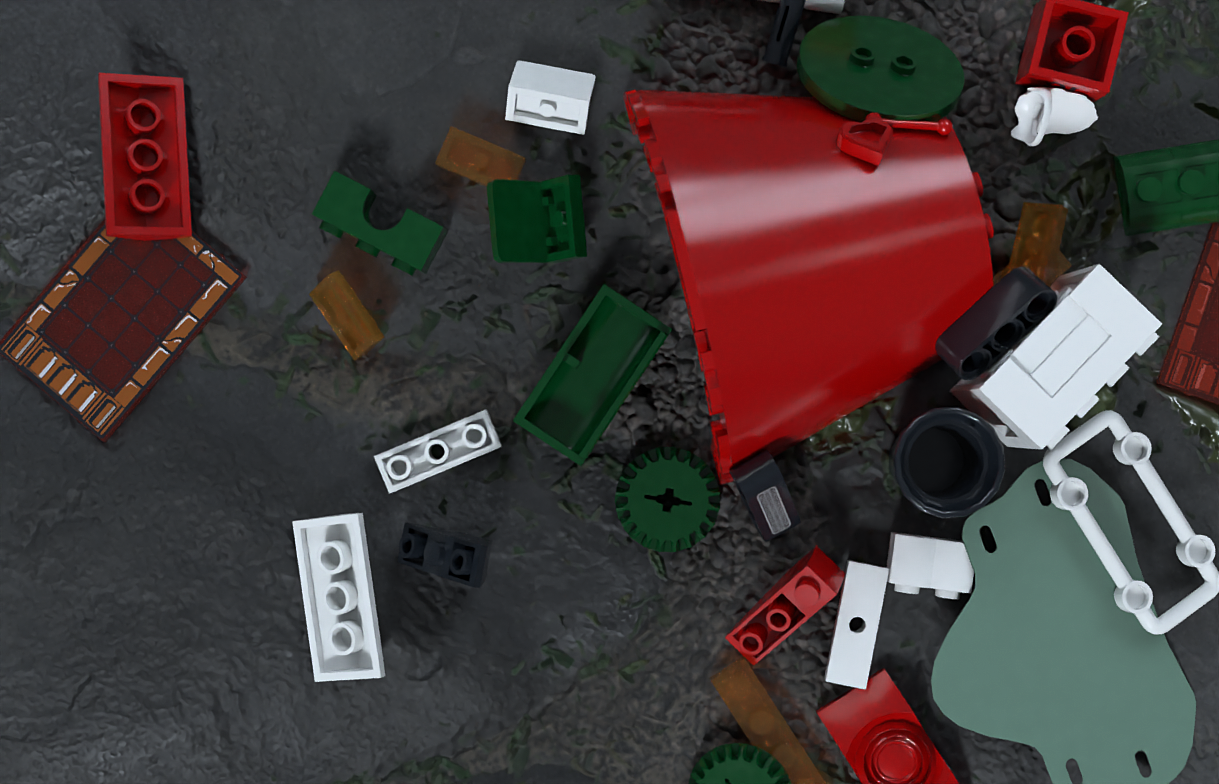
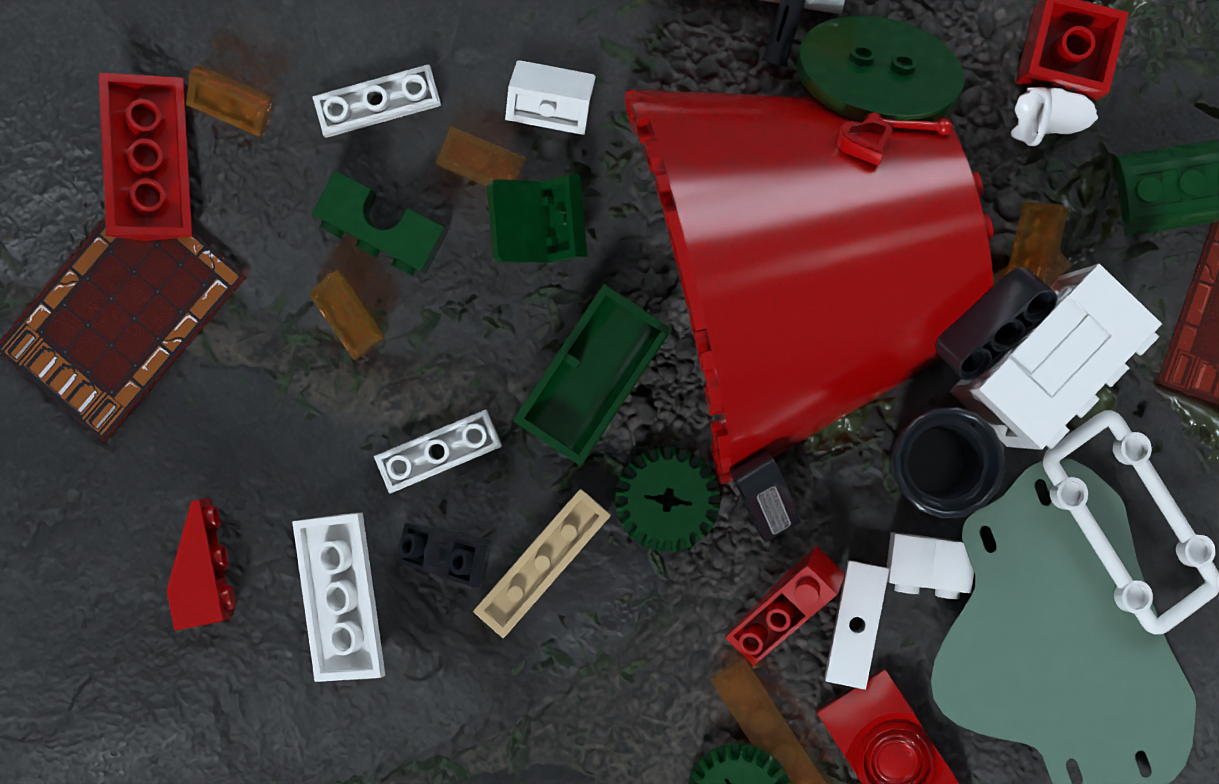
(198, 579): none -> red slope
(228, 100): none -> clear orange plate
(401, 92): none -> white tile
(542, 563): none -> tan plate

